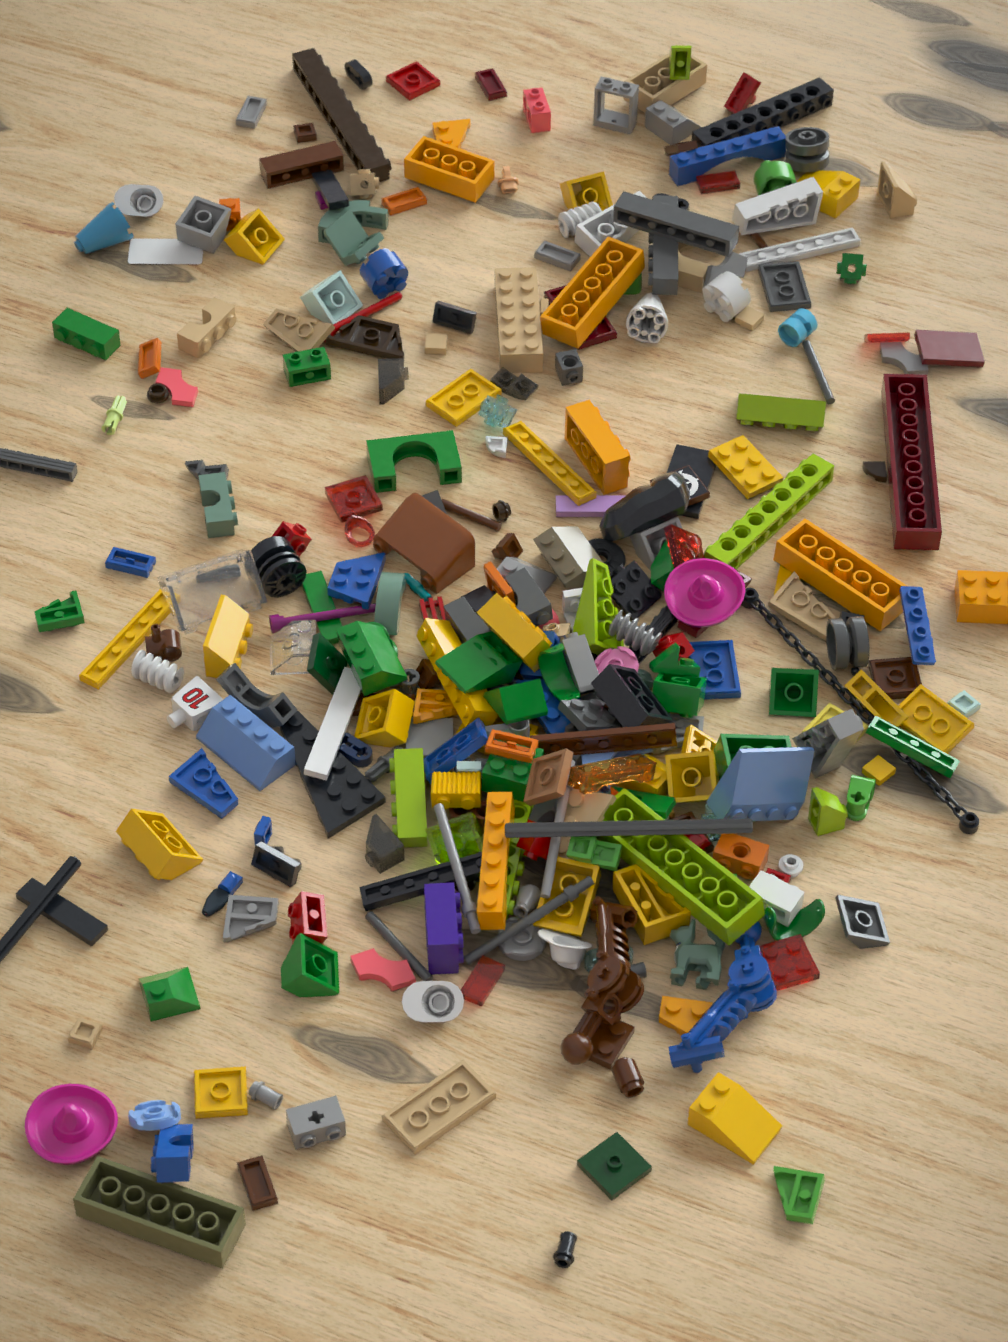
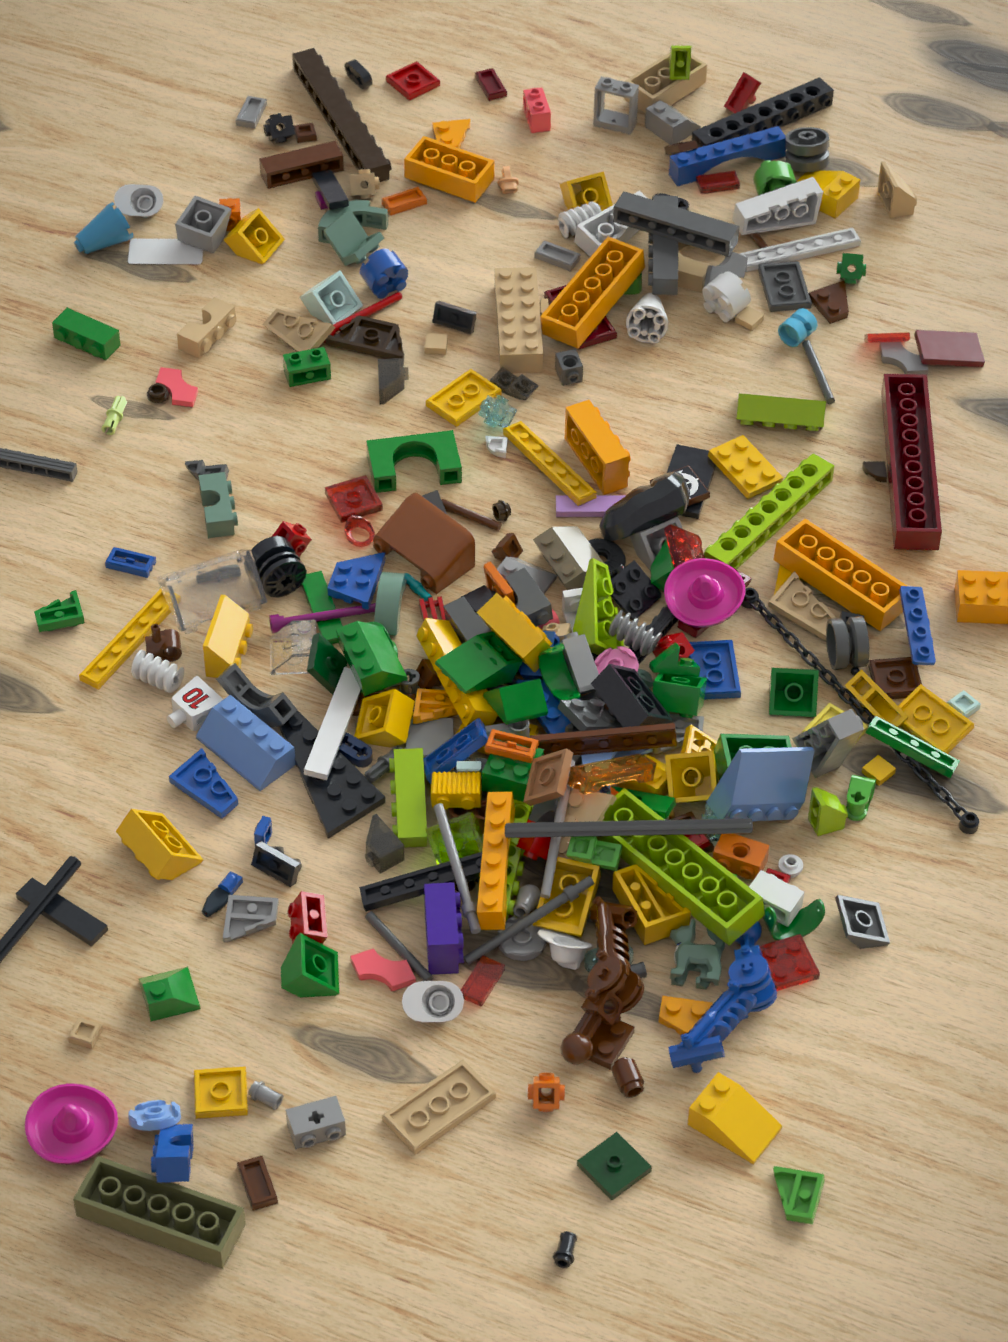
(149, 358): orange tile -> none
(285, 124): none -> black brick
(546, 1101): none -> orange brick
(831, 301): none -> reddish brown wing

